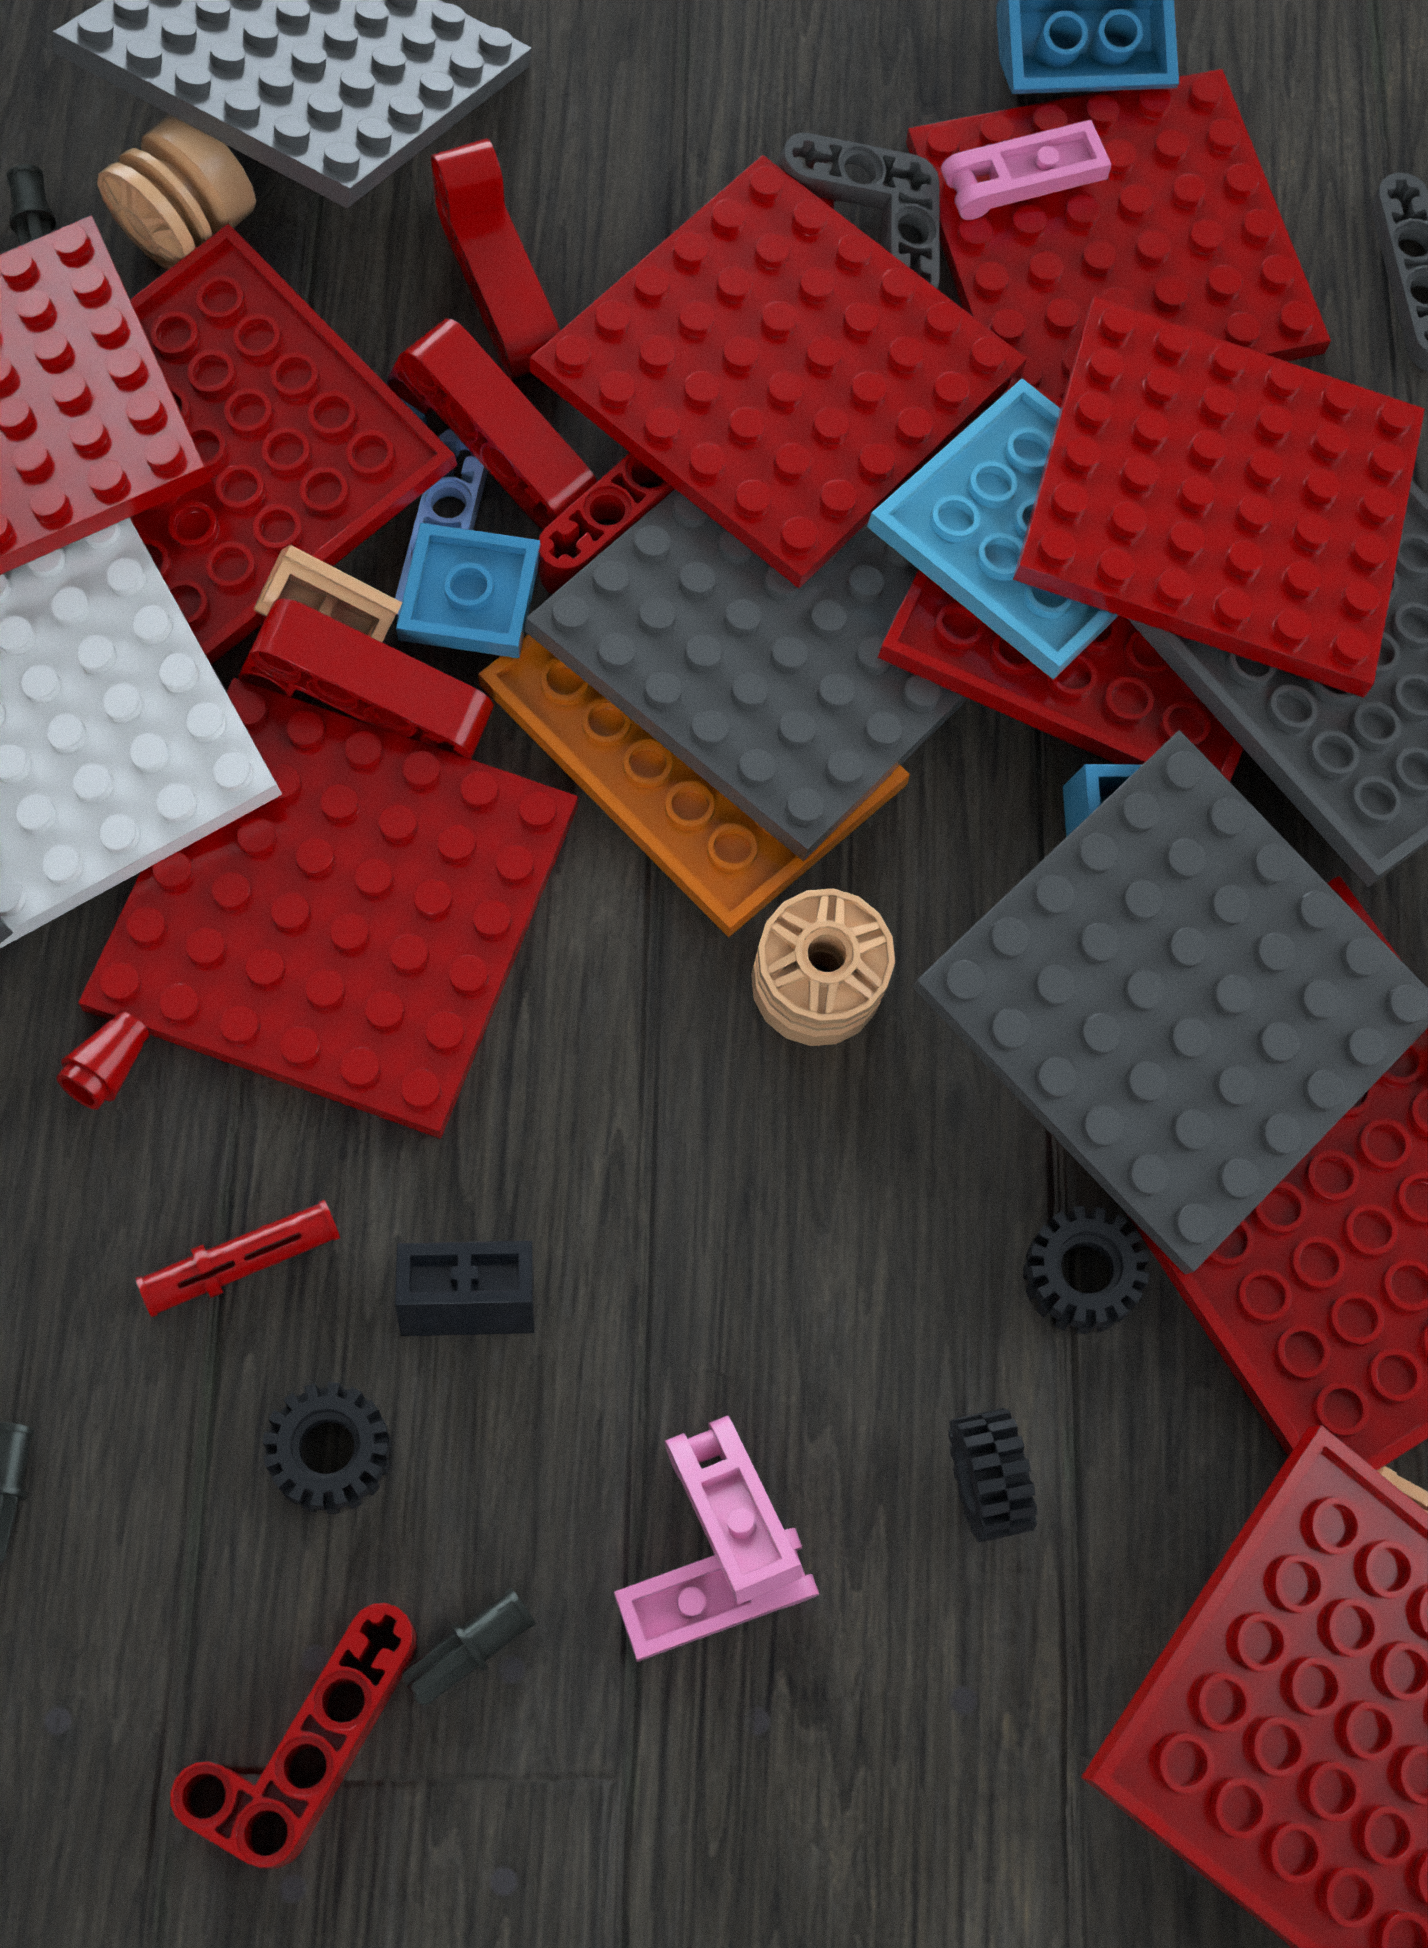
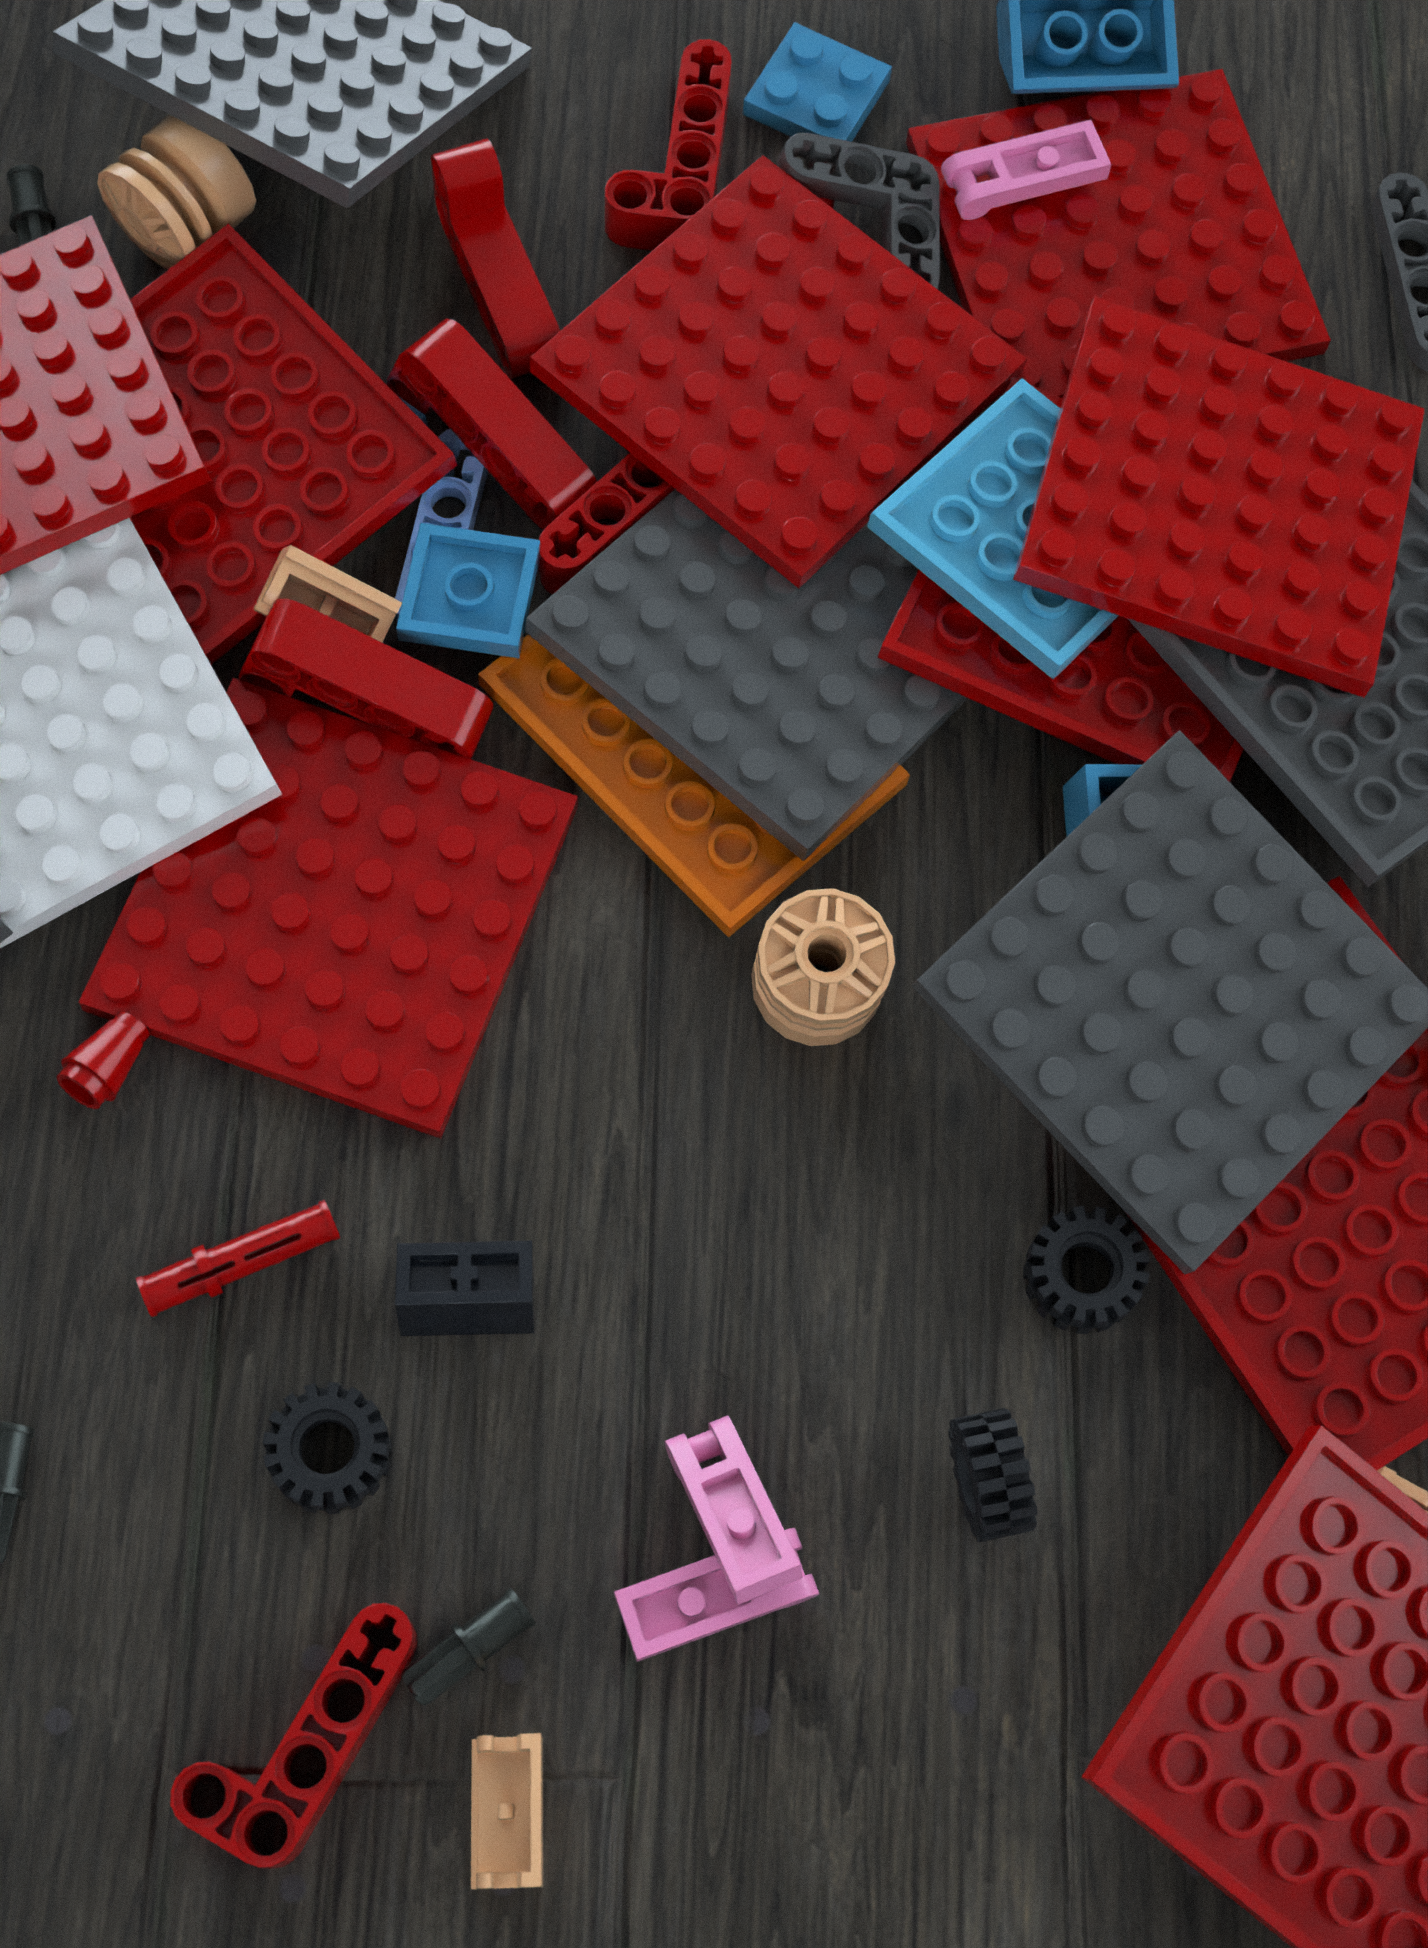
(507, 1812): none -> light nougat hinge
(650, 206): none -> red beam
(816, 87): none -> dark azure plate

